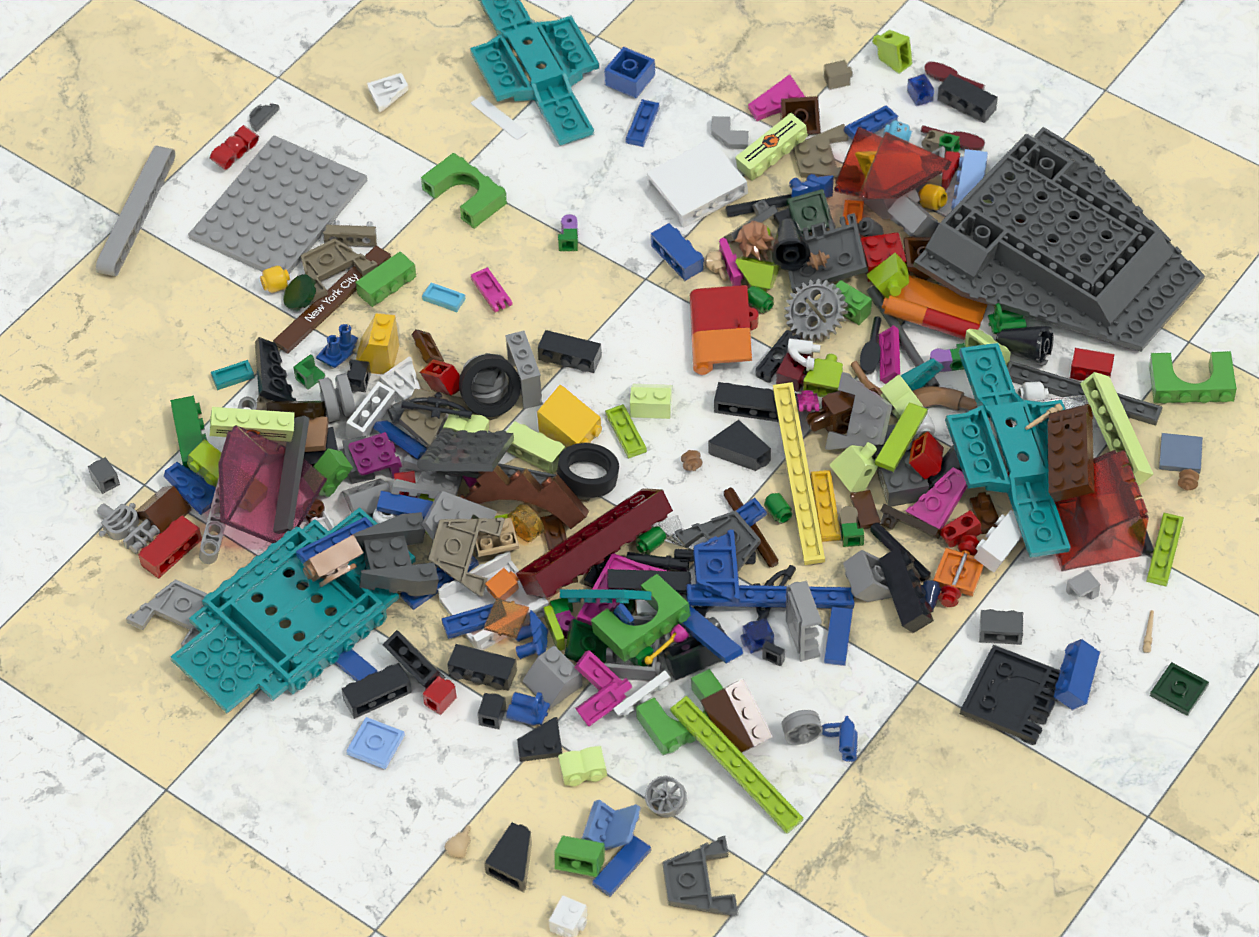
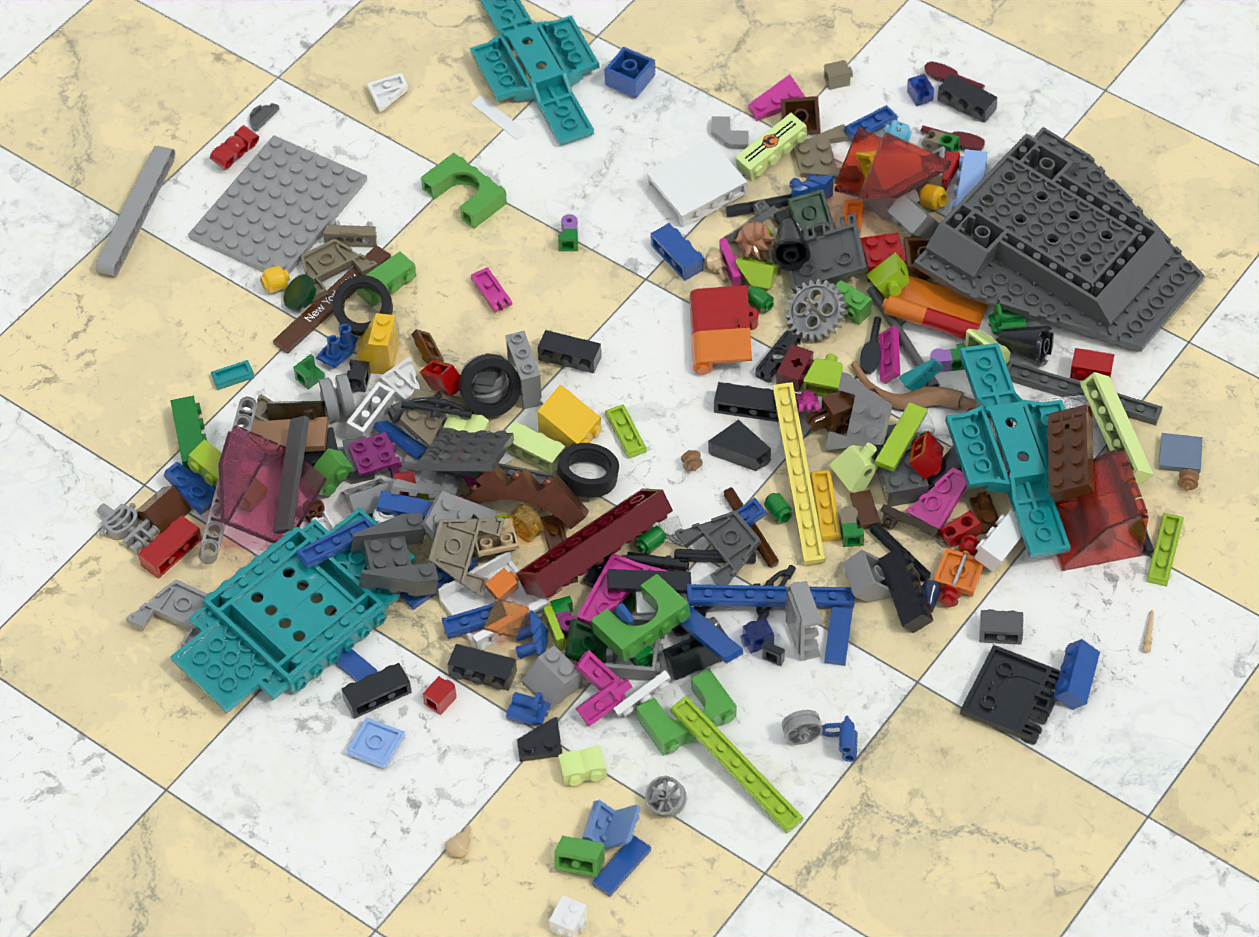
(103, 475): dark grey brick -> none
(268, 424): yellowish green brick -> none
(270, 374): black wing -> none
(333, 561): brick -> none
(352, 284): none -> black tyre
(412, 659): black brick -> none
(443, 297): medium azure tile -> none
(492, 710): black brick -> none
(511, 857): black slope -> none
(605, 596): teal wing -> none
(642, 123): blue tile -> none
(651, 401): yellowish green slope -> none
(677, 635): hinge -> none
(689, 883): dark grey wing -> none
(717, 566): blue wing -> none
(737, 716): reddish brown slope -> none
(798, 347): white plant -> none
(818, 260): medium nougat wheel -> none
(869, 227): dark grey brick -> none
(894, 50): lime torso -> none
(899, 395): yellowish green brick -> none
(1033, 391): white head -> none
(1057, 407): tan piece -> none
(1084, 584): light grey panel -> none
(1171, 389): bright green arch -> none
(1179, 688): dark green tile -> none

